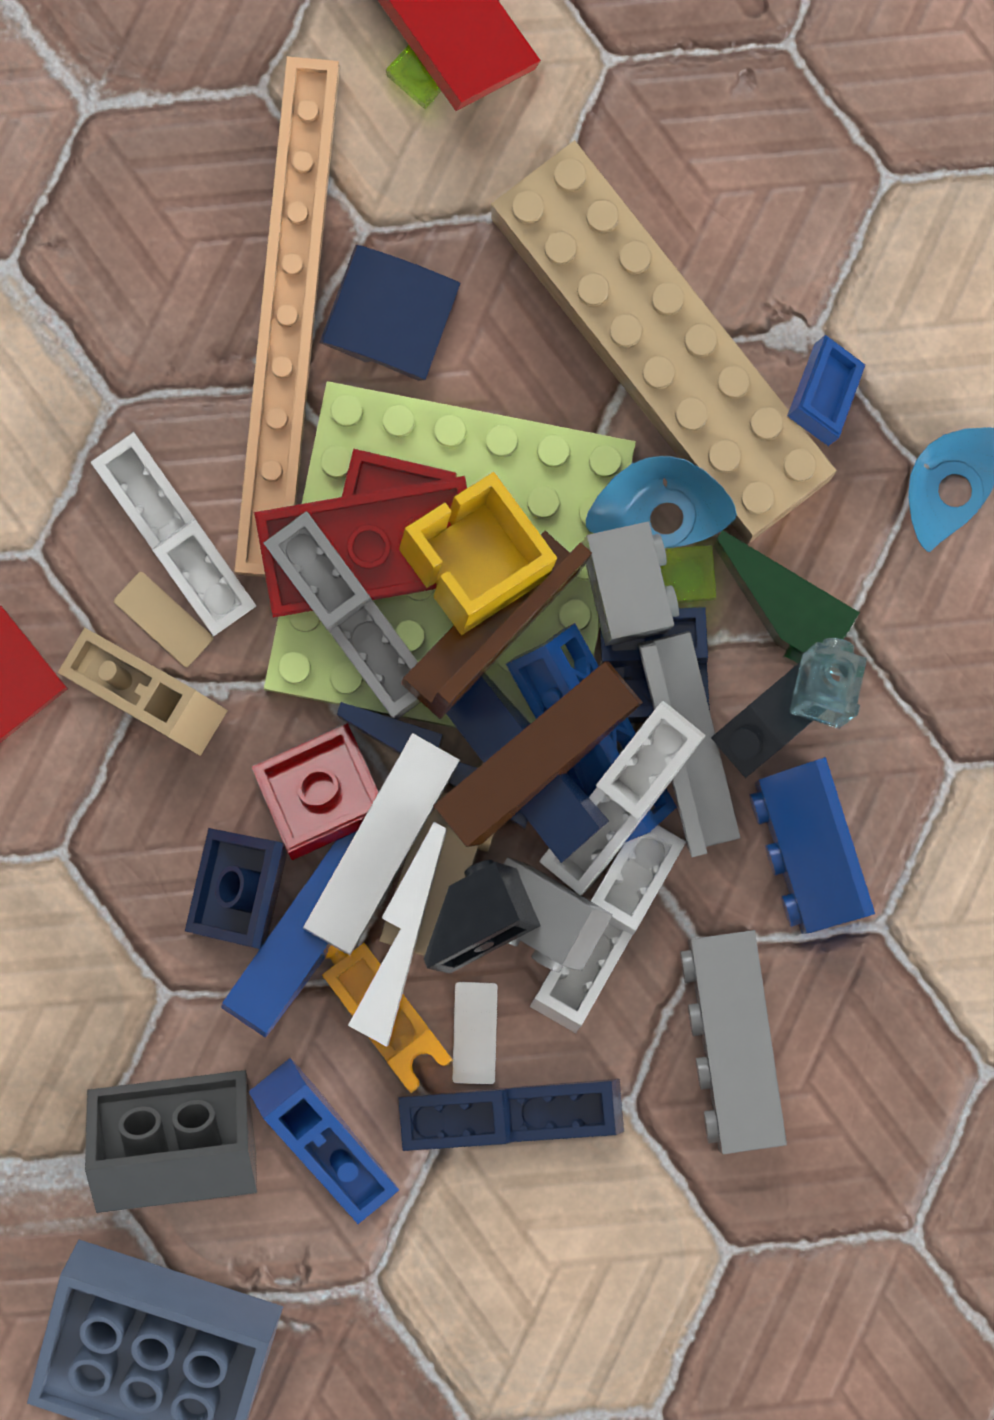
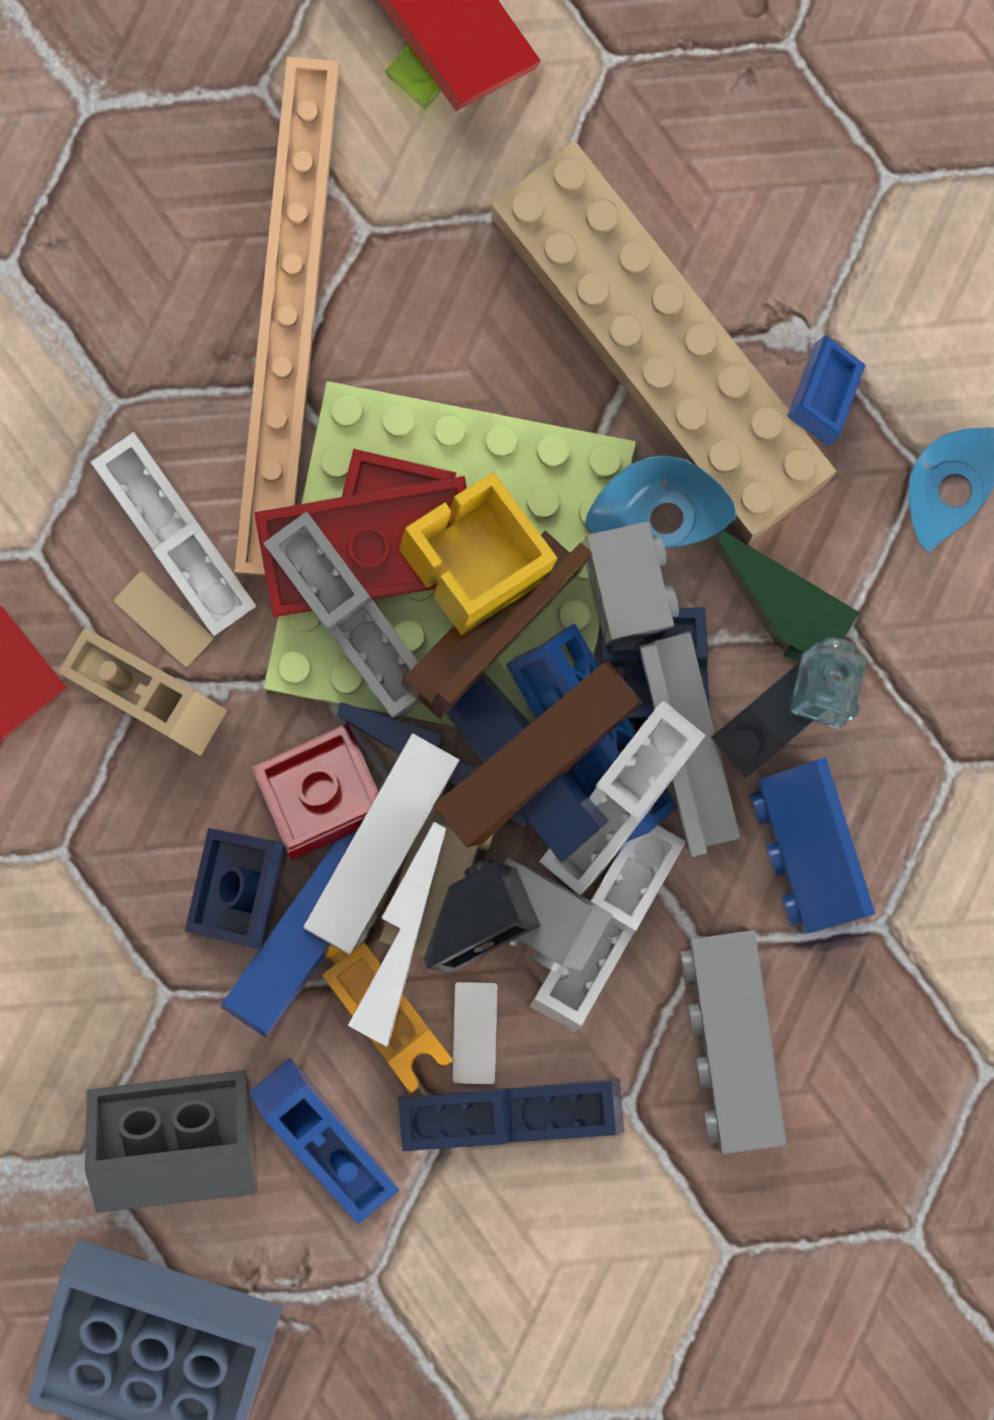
(390, 312): dark blue slope -> none
(690, 573): clear neon green plate -> none

